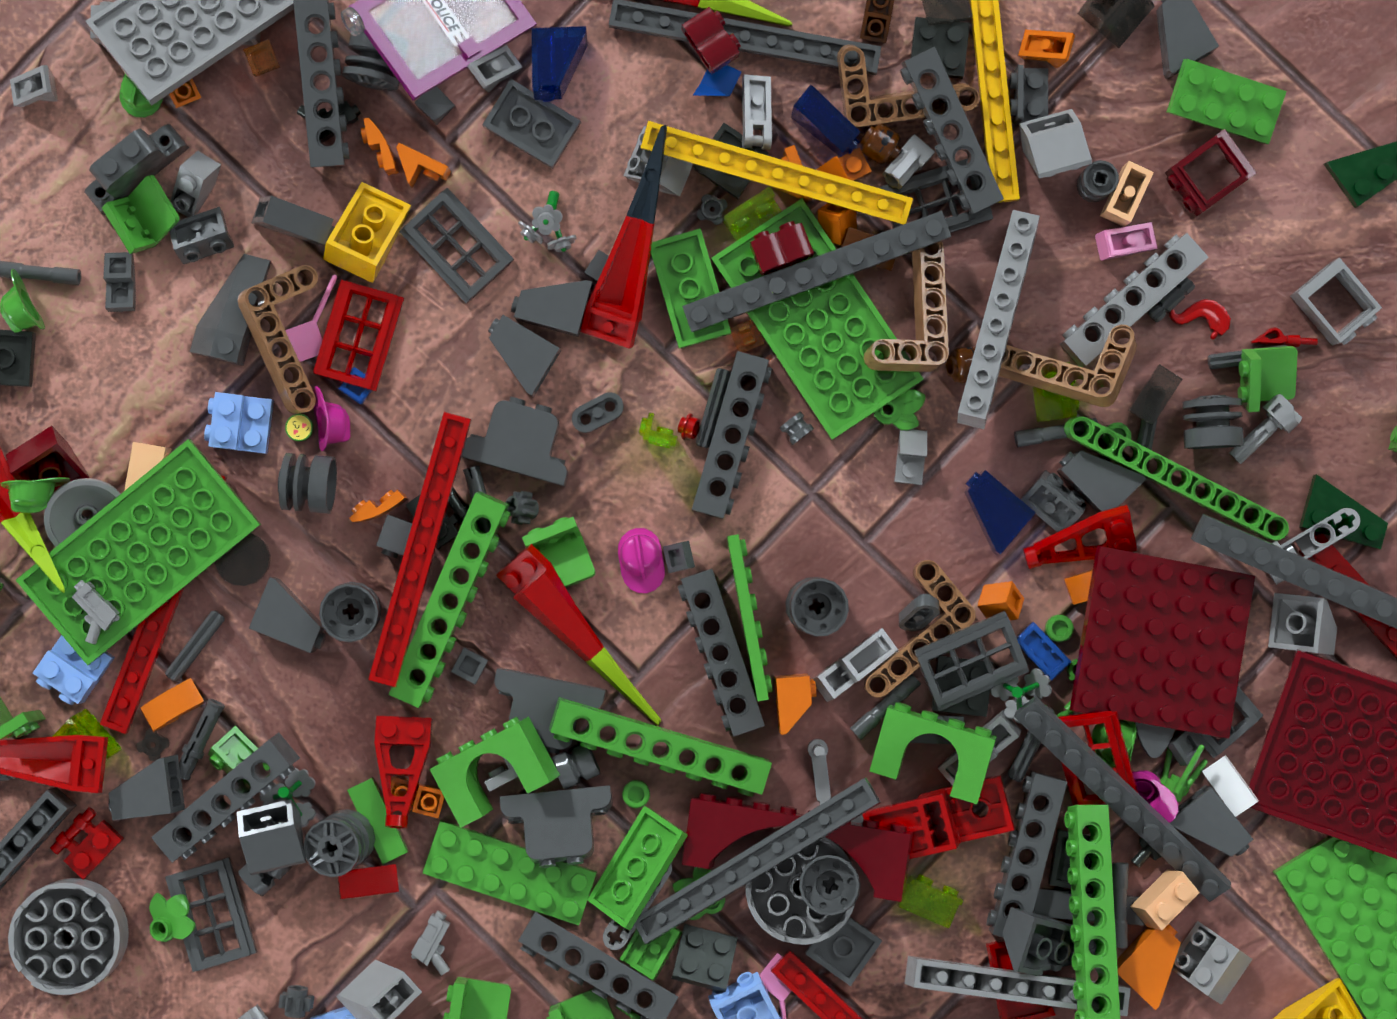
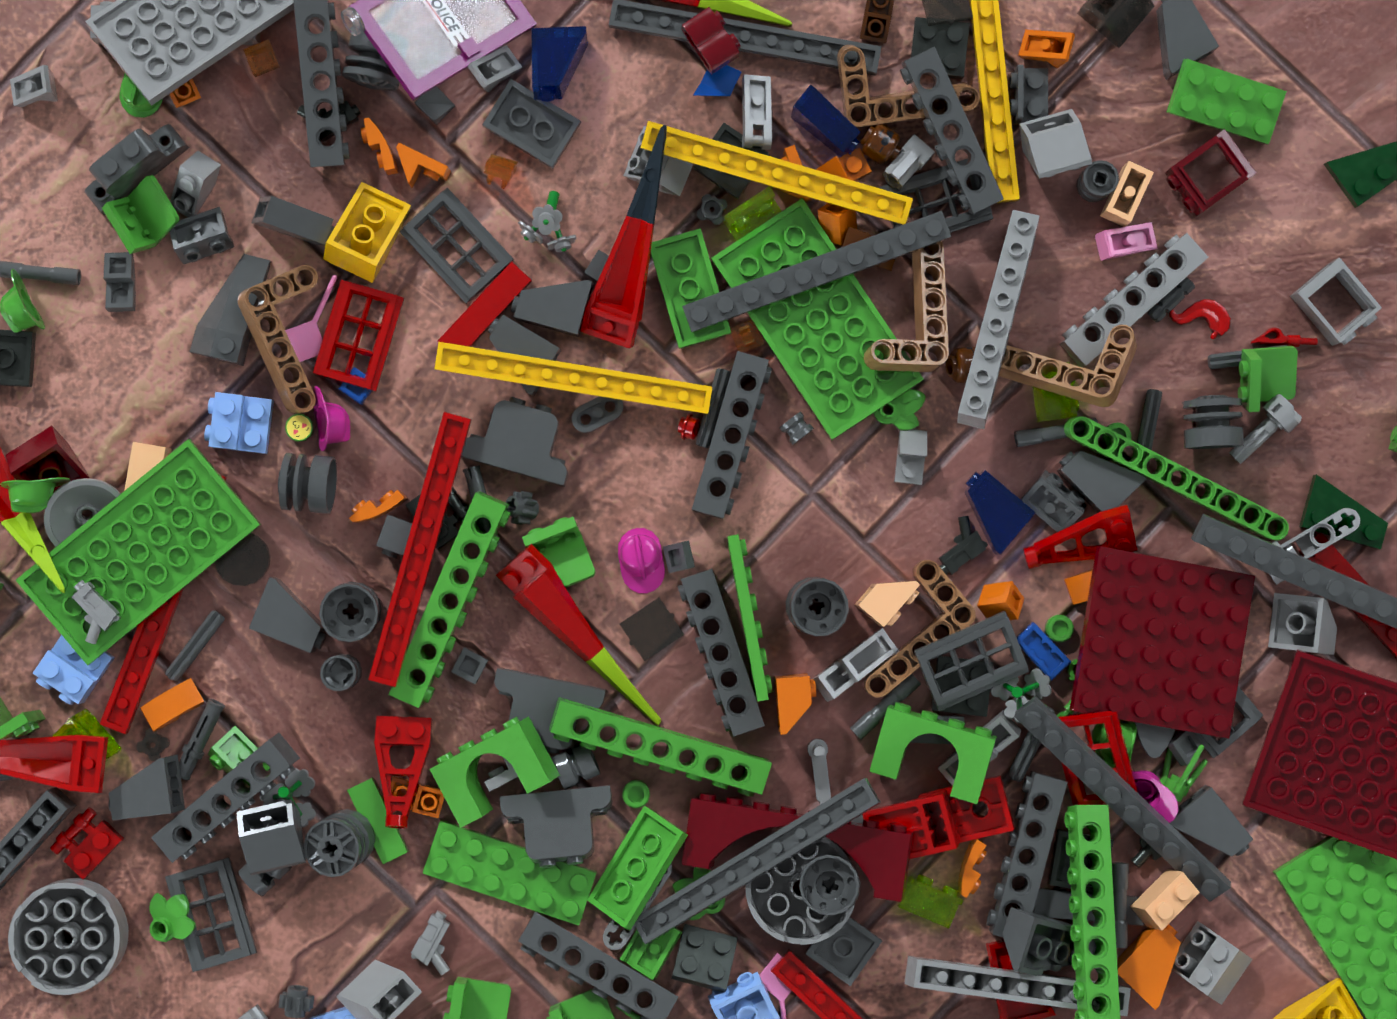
(341, 672): none -> dark grey wheel
(368, 881): red slope -> none
(487, 307): none -> red tile
(501, 168): none -> clear orange tile
(573, 377): none -> yellow plate
(651, 629): none -> clear smoke piece
(662, 437): clear neon green bracket -> none
(781, 248): dark red brick -> none
(885, 599): none -> light nougat slope
(919, 613): dark grey plate -> none
(967, 548): none -> pearl dark grey piece
(968, 876): none -> orange slope
(1155, 394): clear smoke plate -> none
(1230, 786): white tile -> none

